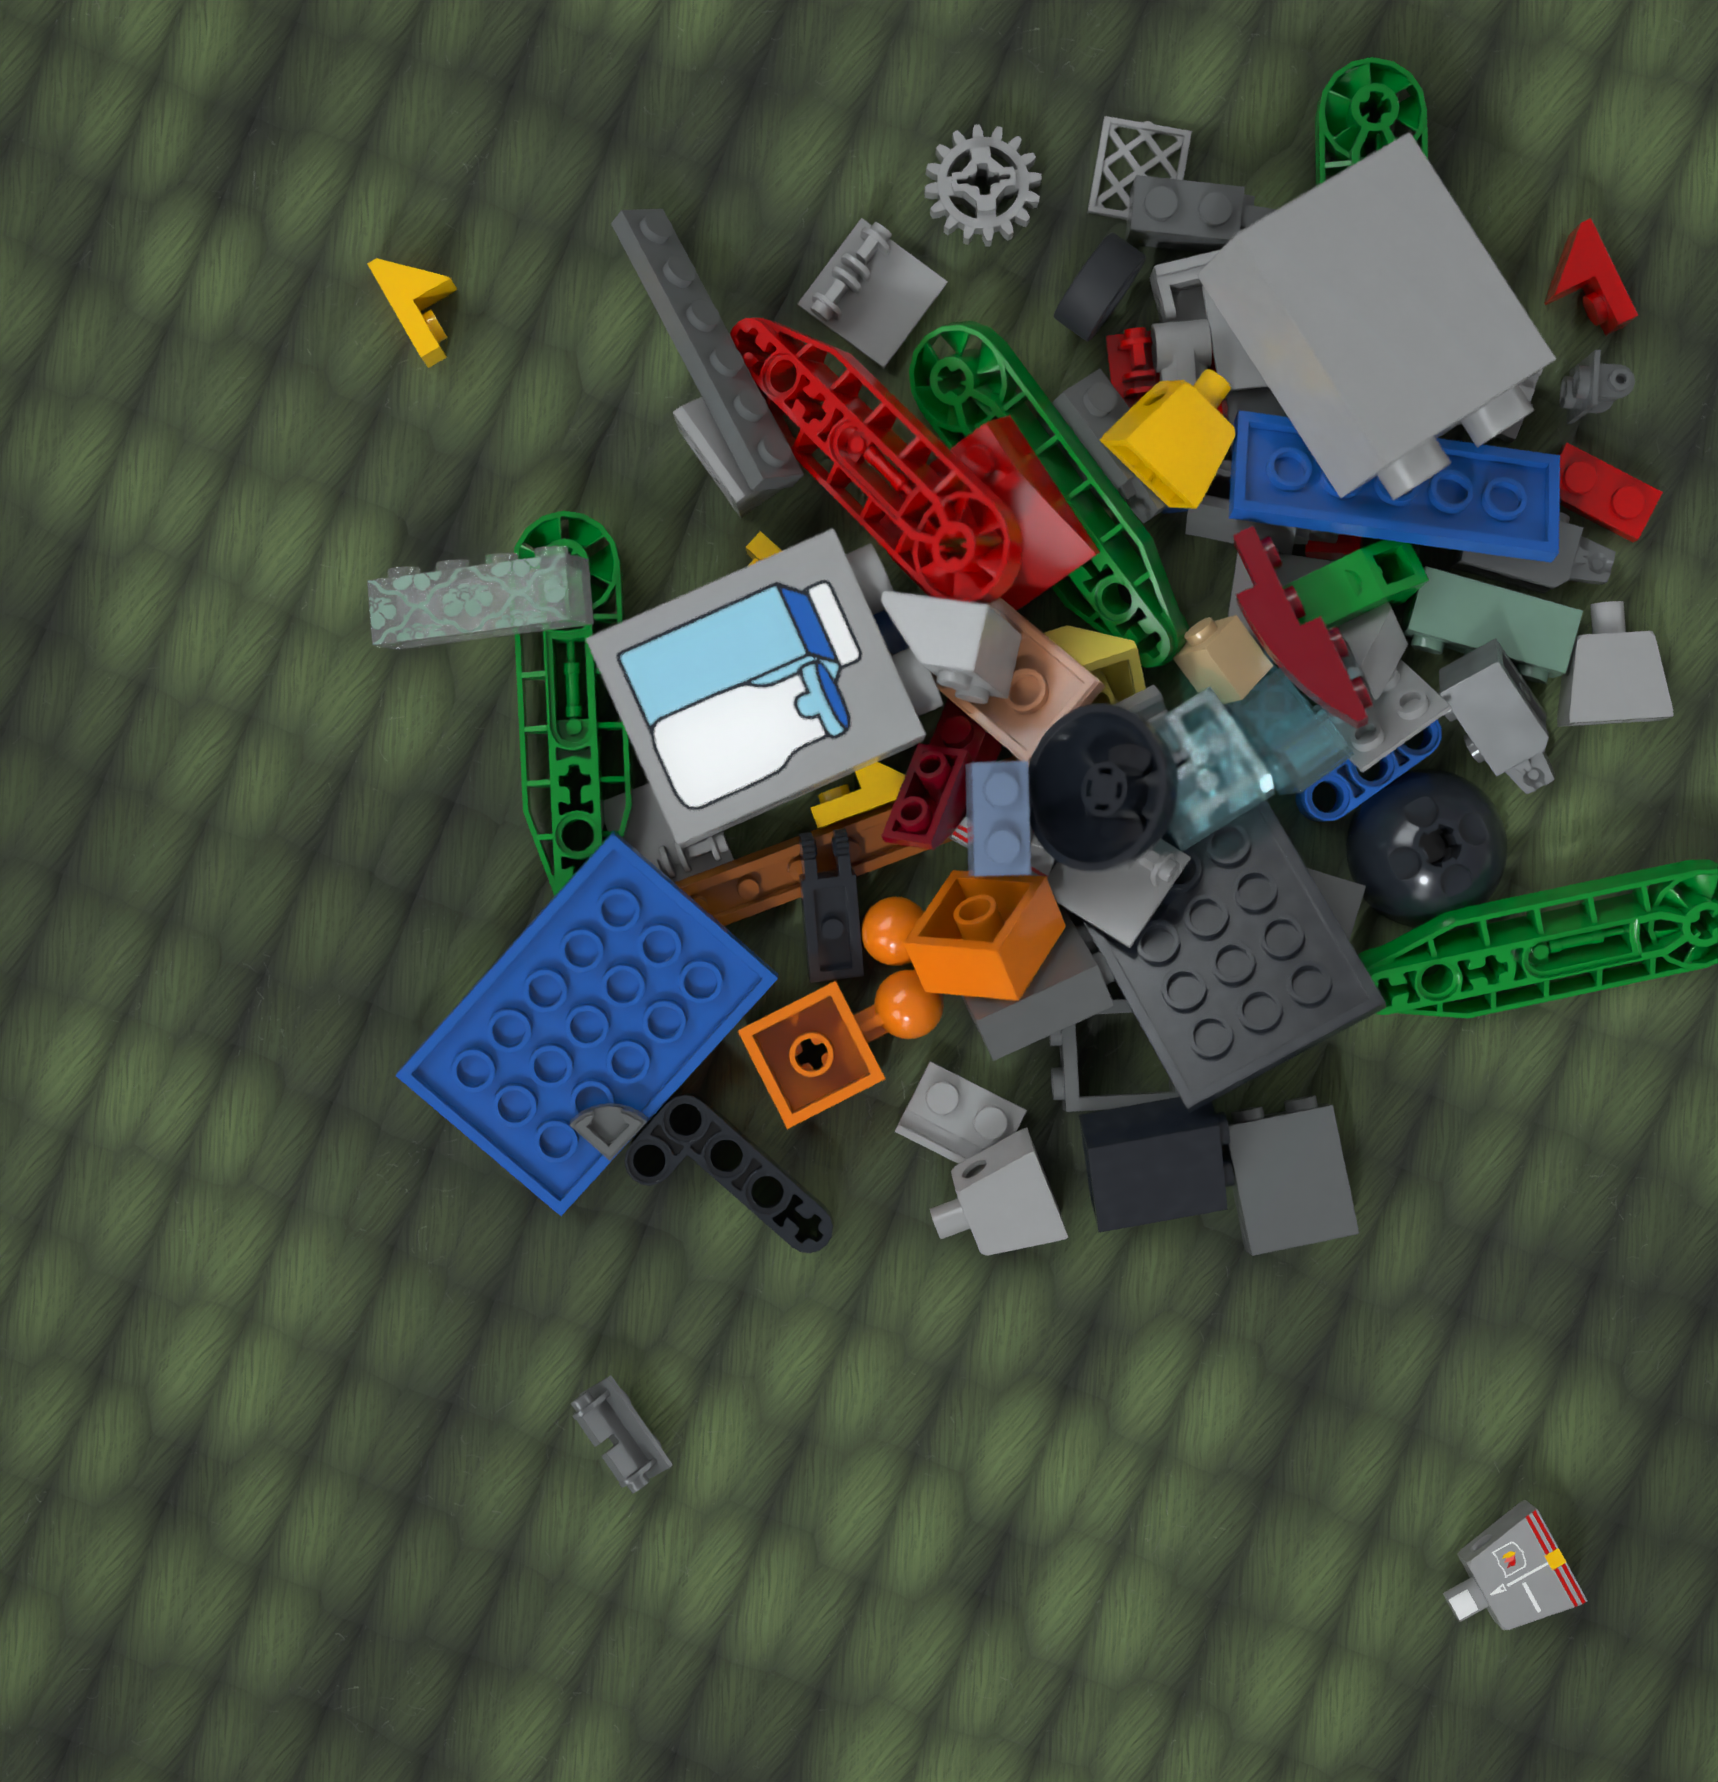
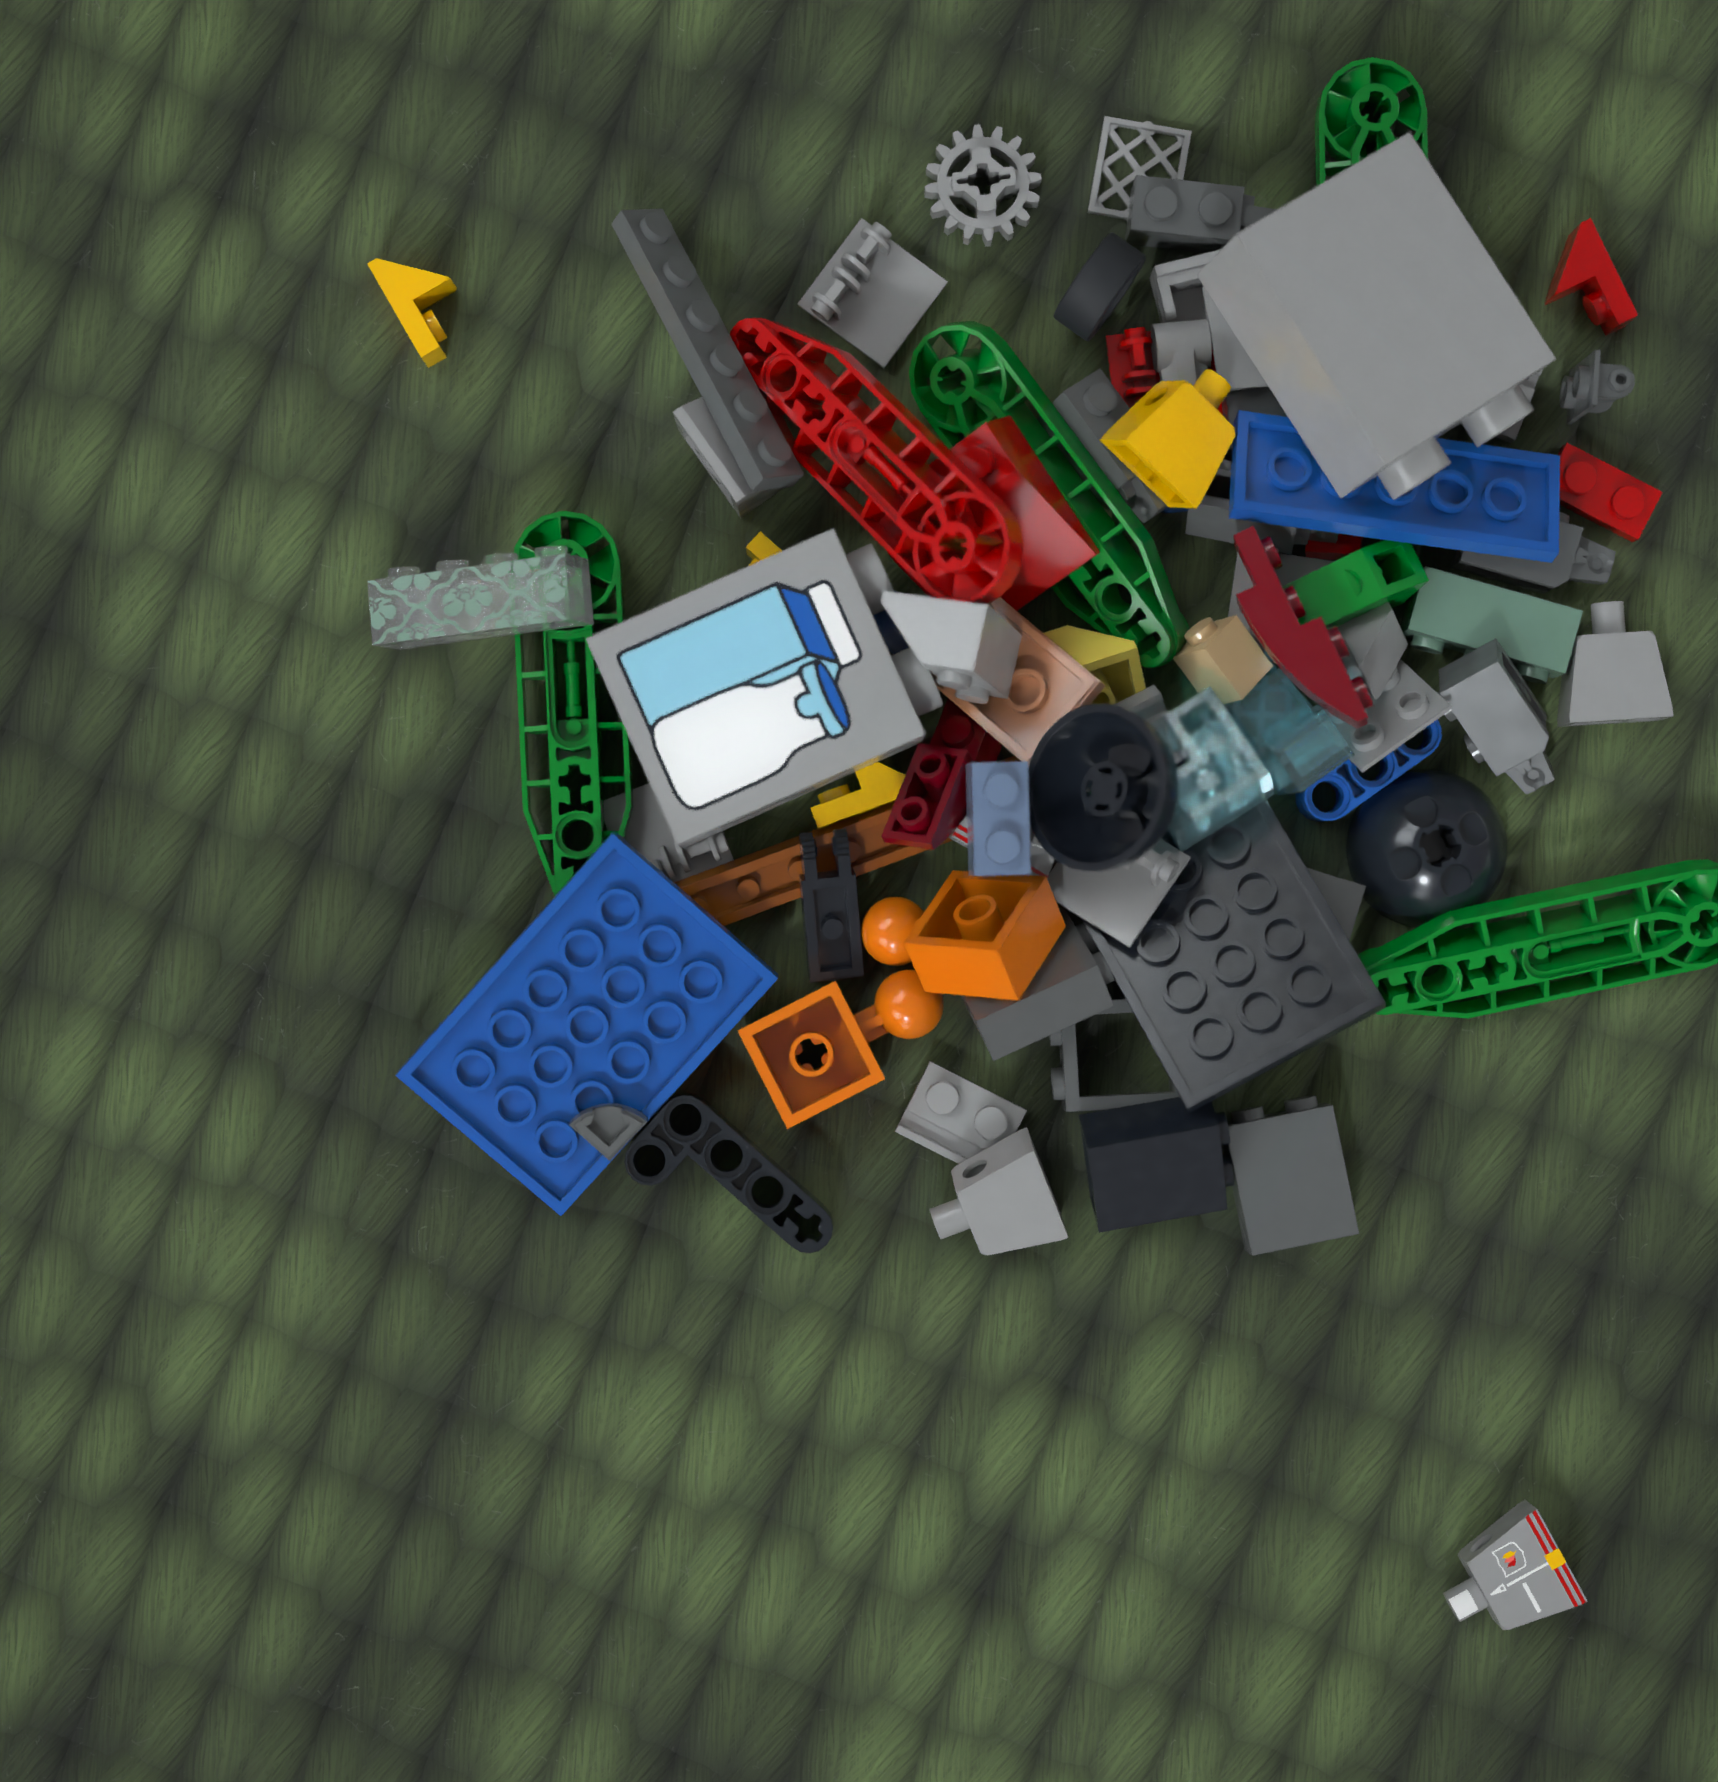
(607, 1413): dark grey hinge -> none

